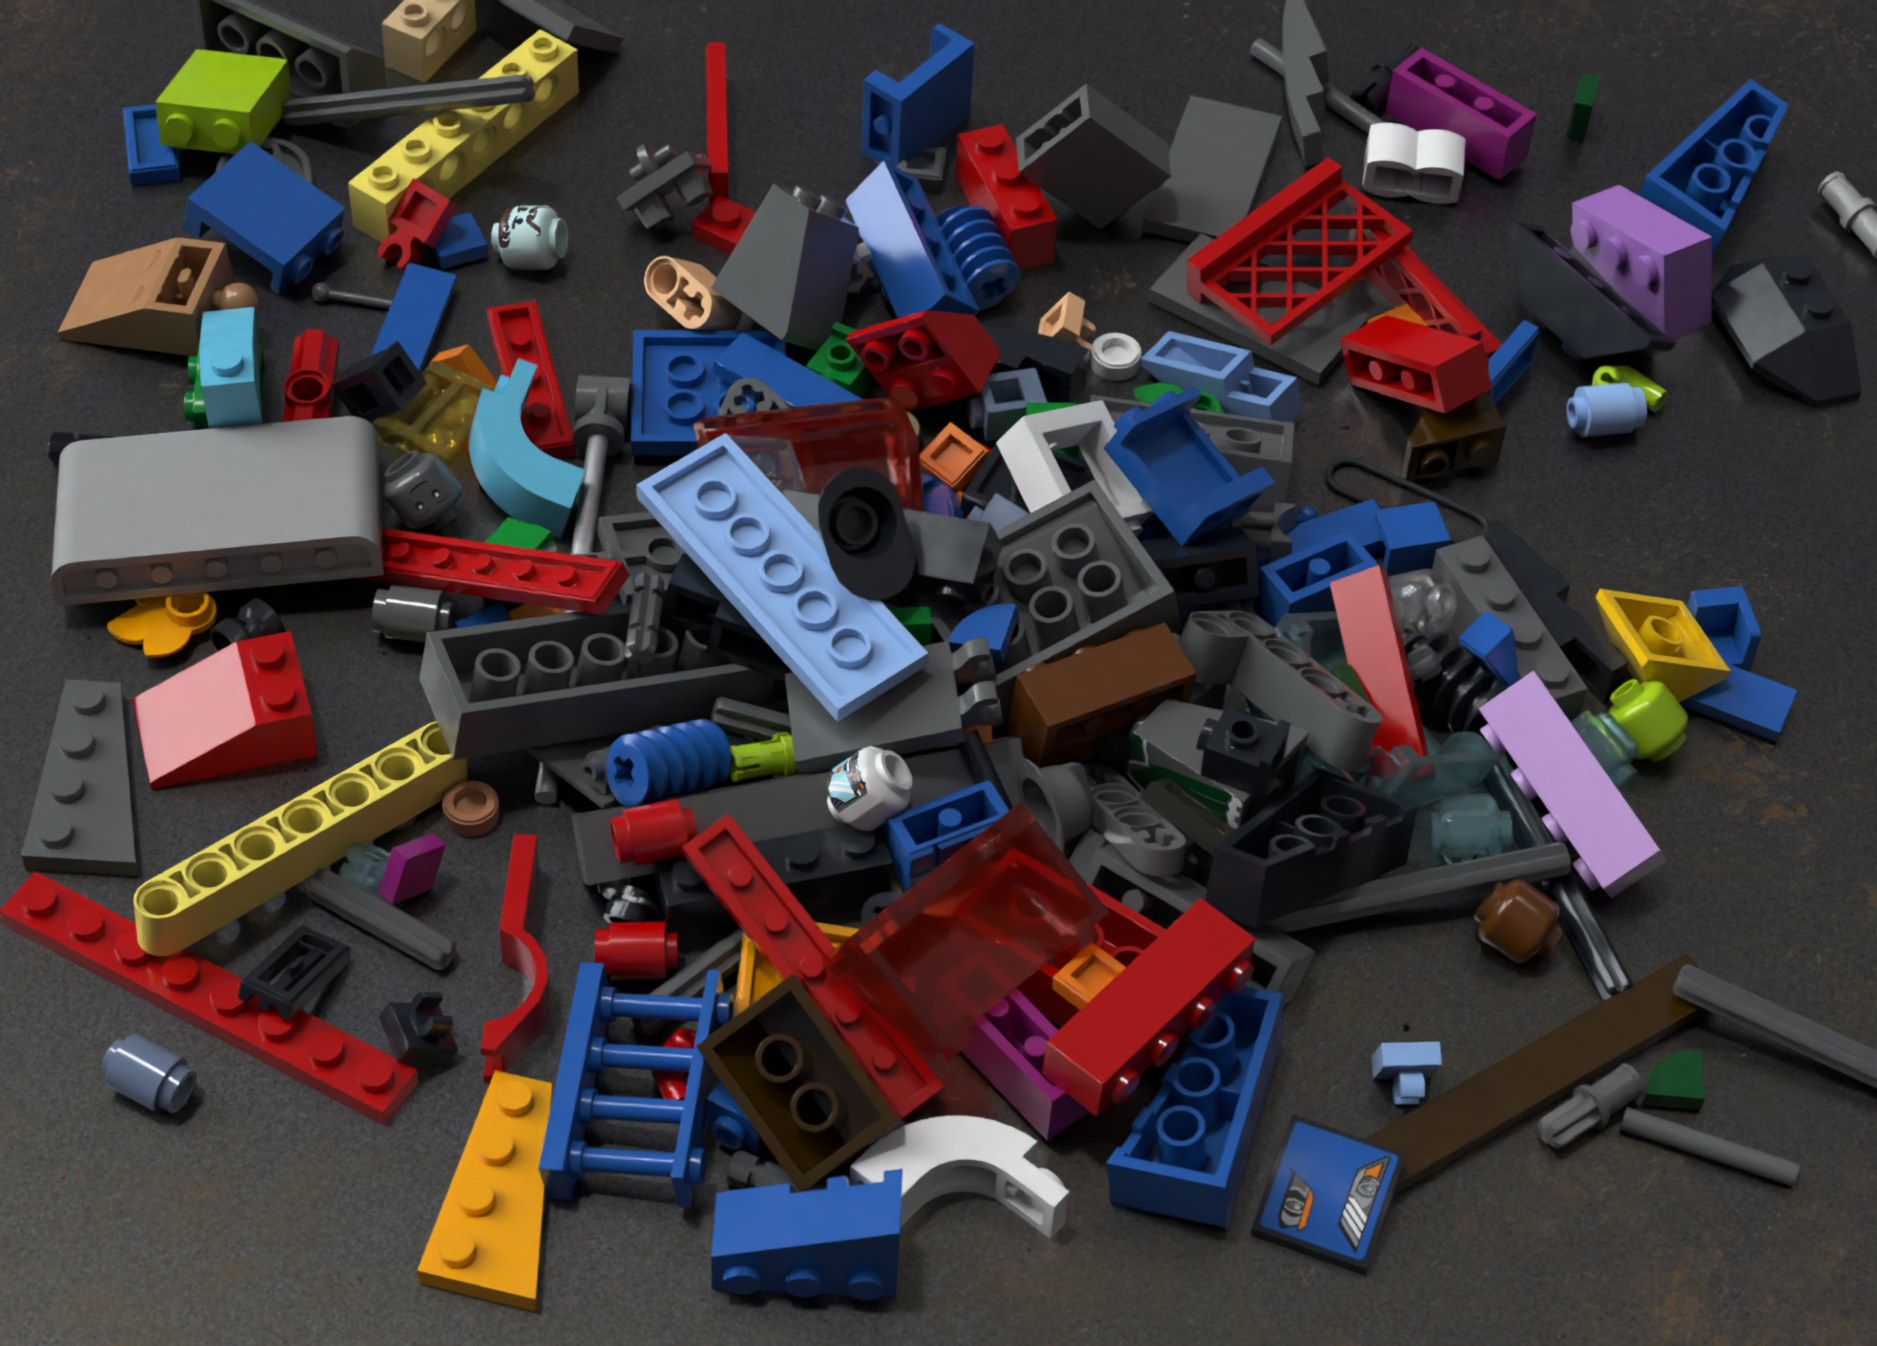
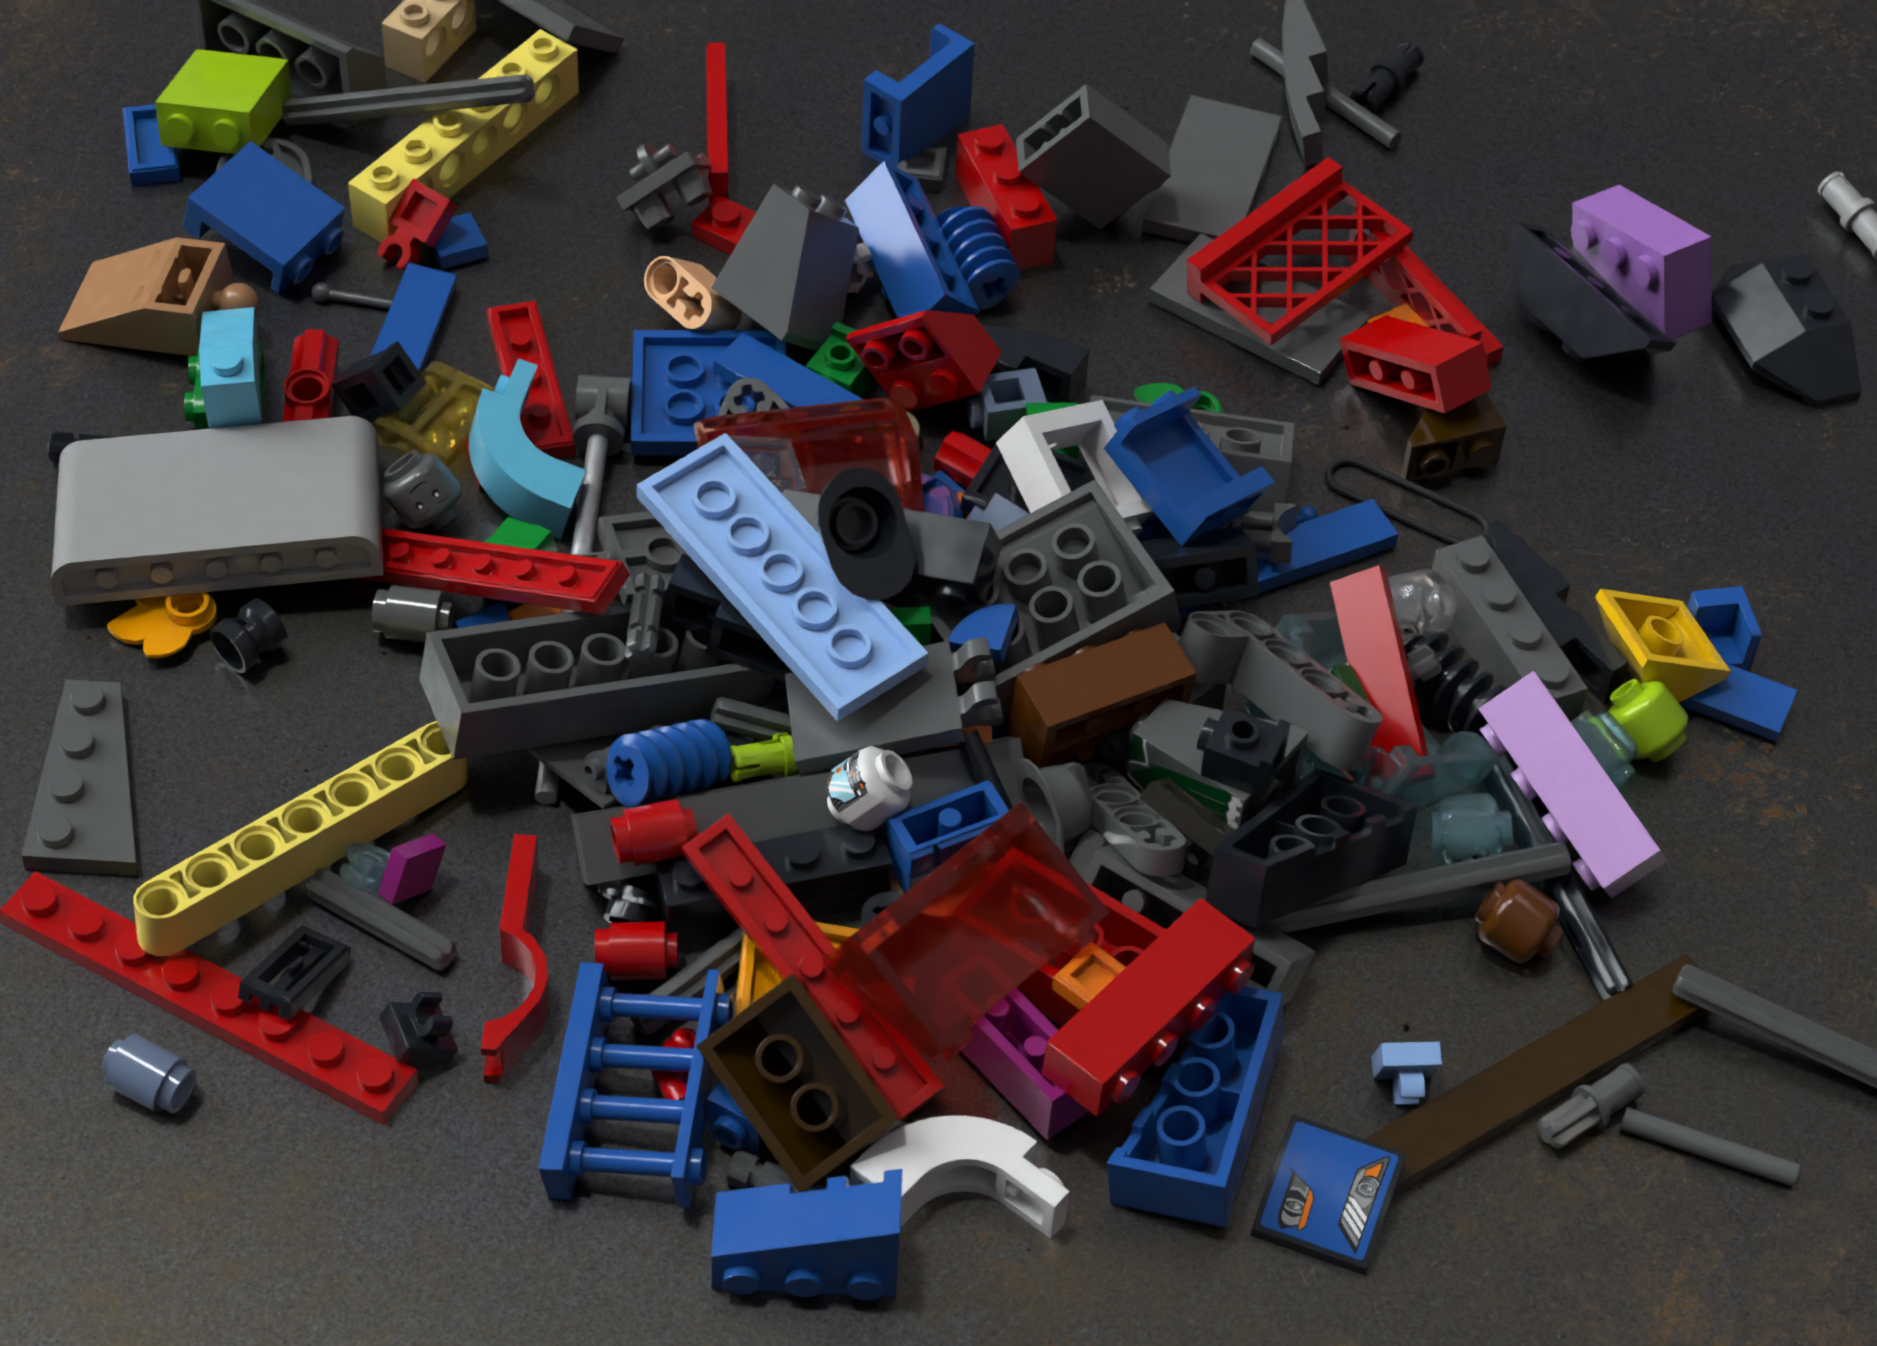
(227, 714): red slope -> none
(468, 362): orange tile -> none
(470, 808): nougat tile -> none
(494, 1209): light orange wing -> none
(530, 237): light aqua head -> none
(953, 458): orange tile -> none
(1067, 321): light nougat tile -> none
(1115, 356): white tile -> none
(1226, 374): medium blue slope -> none
(1303, 579): blue brick -> none
(1411, 536): blue panel -> none
(1414, 163): white brick -> none
(1437, 95): magenta brick -> none
(1493, 646): blue slope -> none
(1512, 360): blue tile -> none
(1583, 106): dark green tile -> none
(1606, 409): light blue brick -> none
(1654, 394): lime arm -> none
(1677, 1082): dark green tile -> none
(1717, 162): blue wedge -> none

